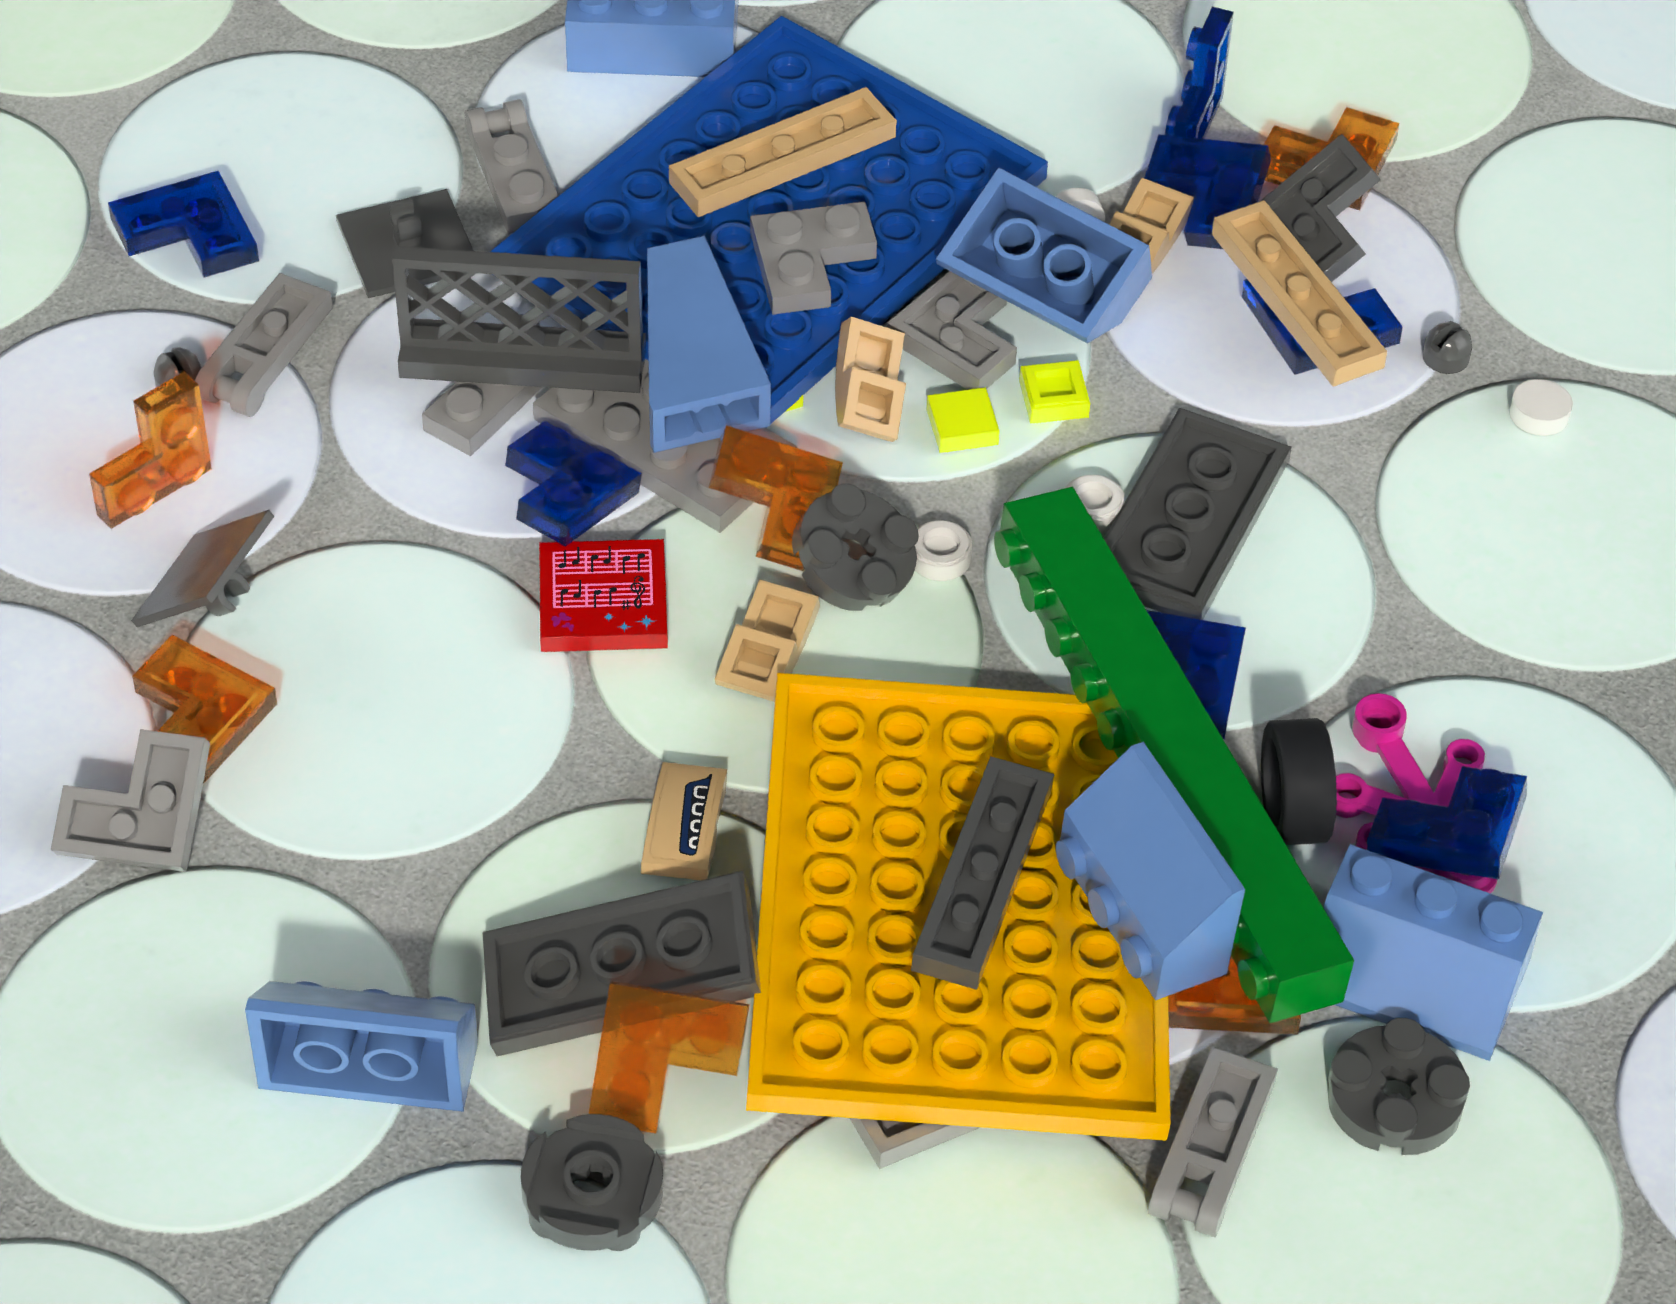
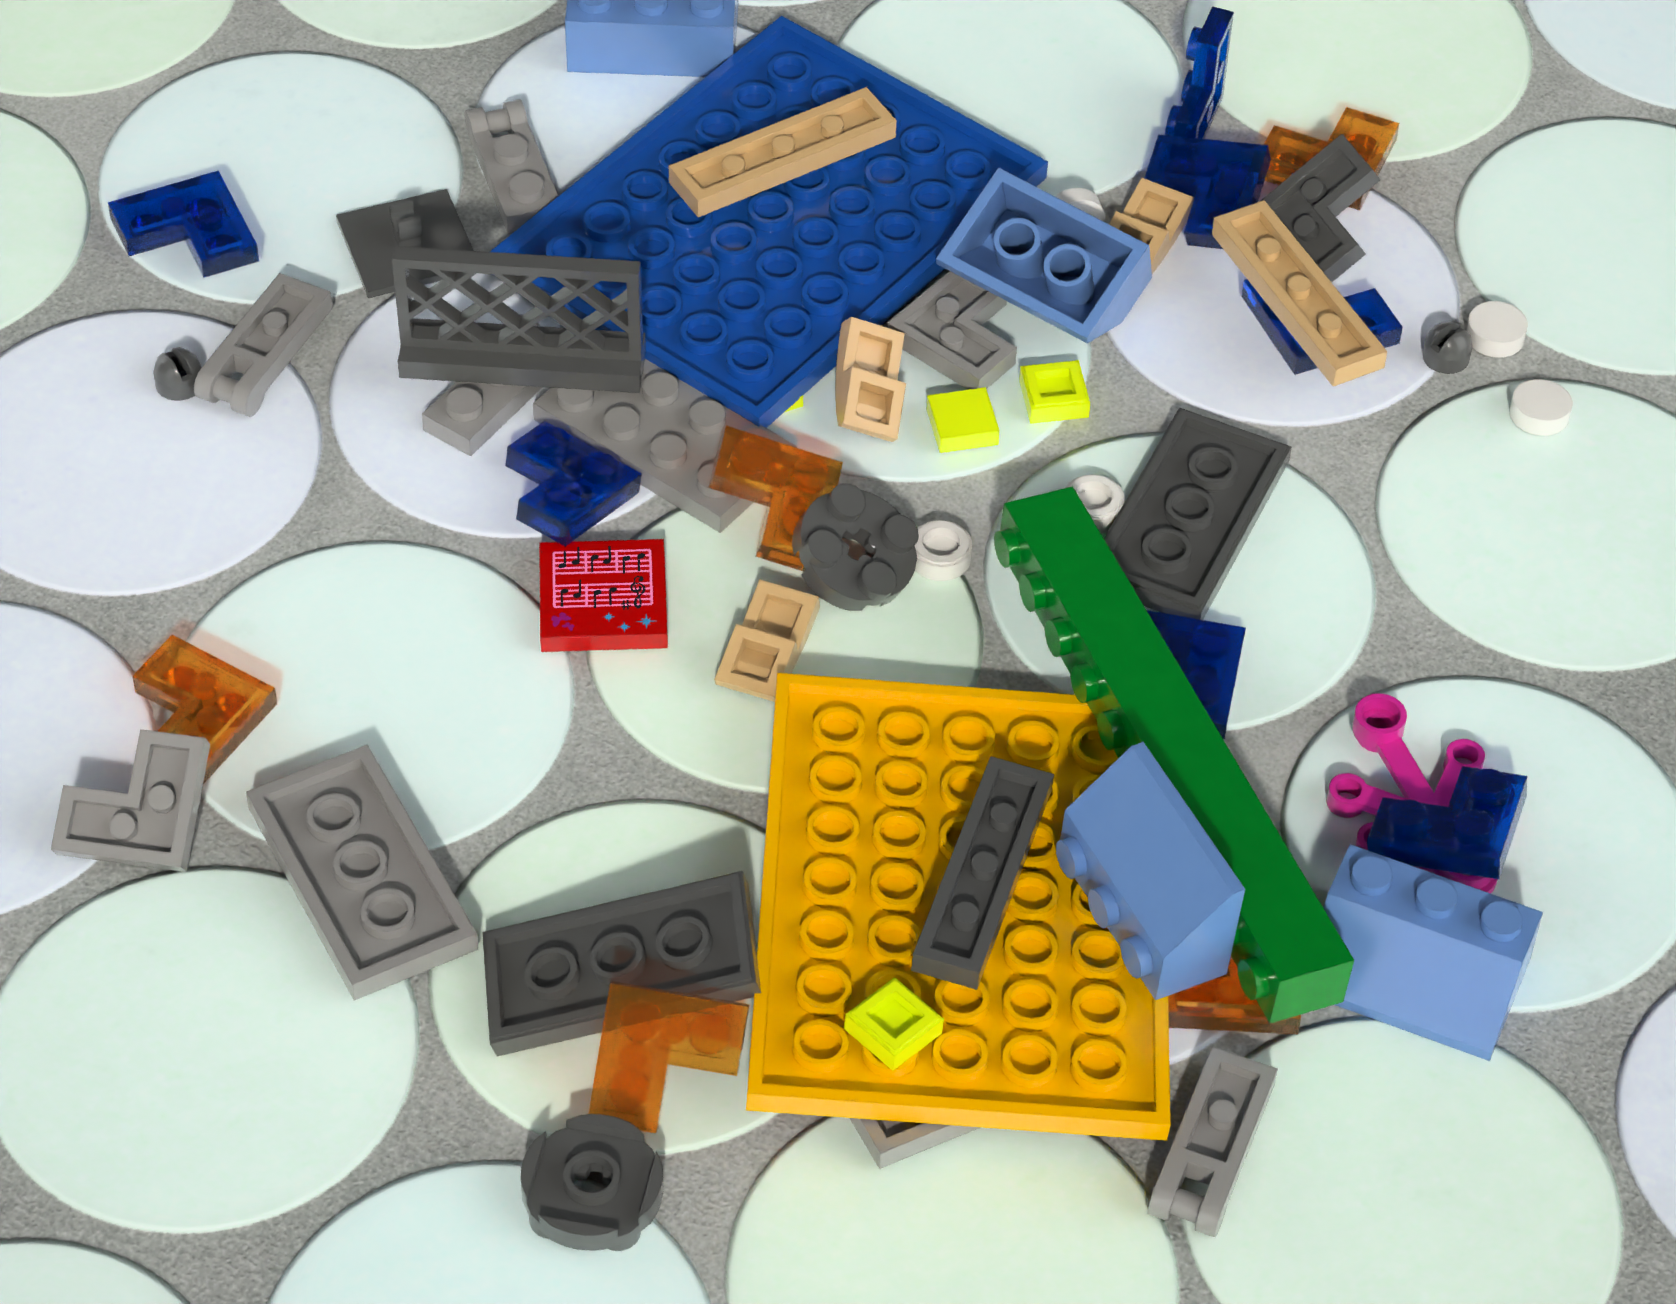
(169, 454): clear orange plate -> none
(204, 570): dark grey piece -> none
(361, 872): none -> light grey plate
(362, 1044): medium blue slope -> none
(684, 821): tan slope -> none
(698, 351): medium blue slope -> none
(798, 245): light grey plate -> none
(893, 1023): none -> neon yellow tile
(1299, 780): black tyre -> none
(1403, 1054): dark grey plate -> none
(1497, 329): none -> white tile

